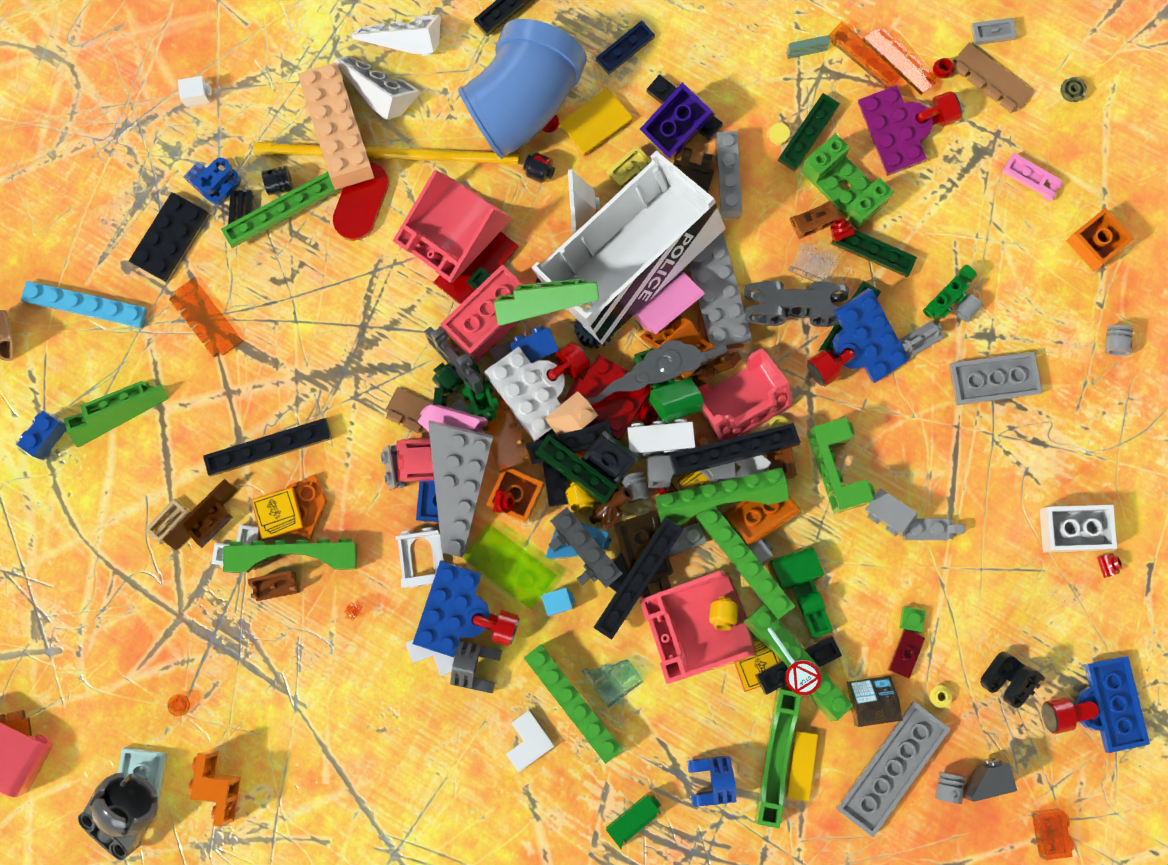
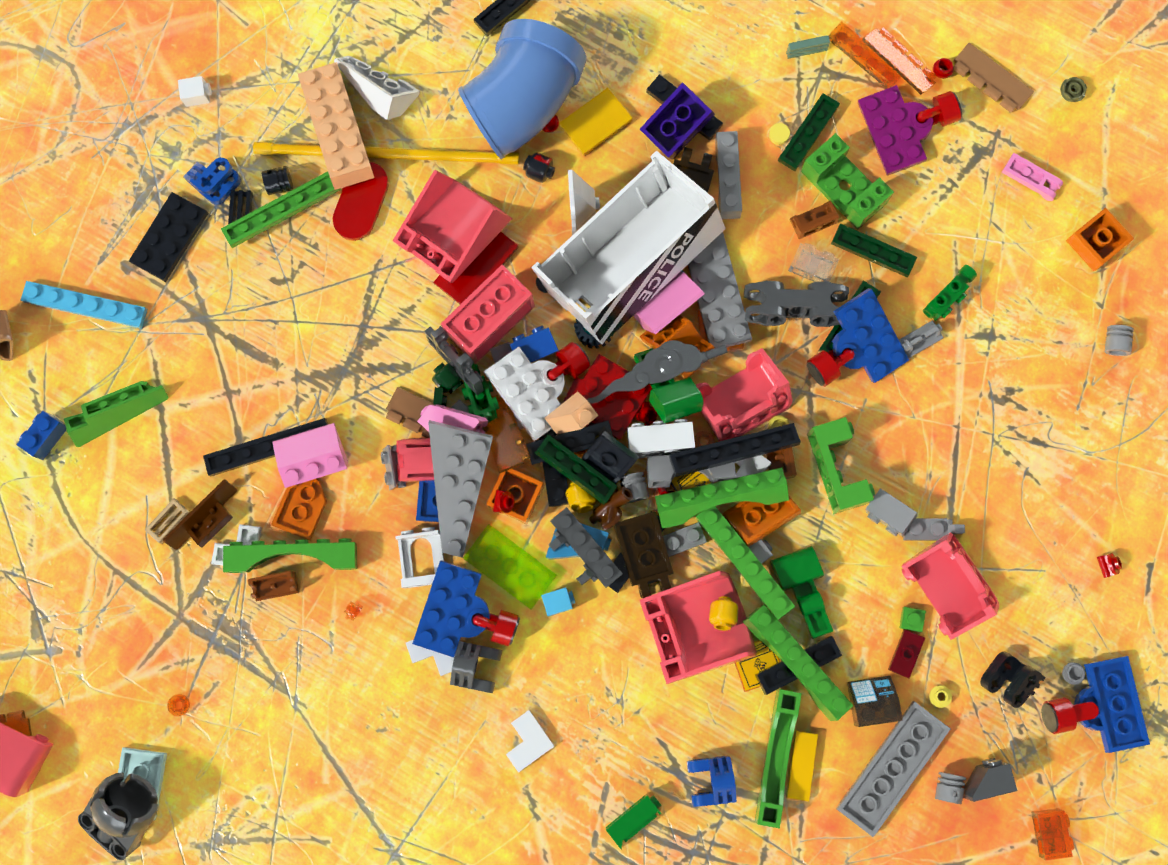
(210, 320): clear orange windscreen -> none
(214, 788): orange bracket -> none
(277, 513): yellow tile -> none
(309, 455): none -> bright pink slope
(412, 37): white wedge -> none
(478, 278): dark green plate -> none
(543, 298): wedge -> none
(573, 704): bright green arch -> none
(613, 681): clear light blue slope -> none
(625, 47): dark blue tile -> none
(628, 167): light yellow plate -> none
(638, 578): black plate -> none
(722, 363): reddish brown plate -> none
(801, 676): piece -> none
(841, 229): red plate -> none
(952, 585): none -> coral windscreen
(968, 308): light grey beam -> none
(993, 31): light grey plate -> none
(995, 378): light grey plate -> none
(1073, 673): none -> light grey plate
(1078, 528): white brick -> none

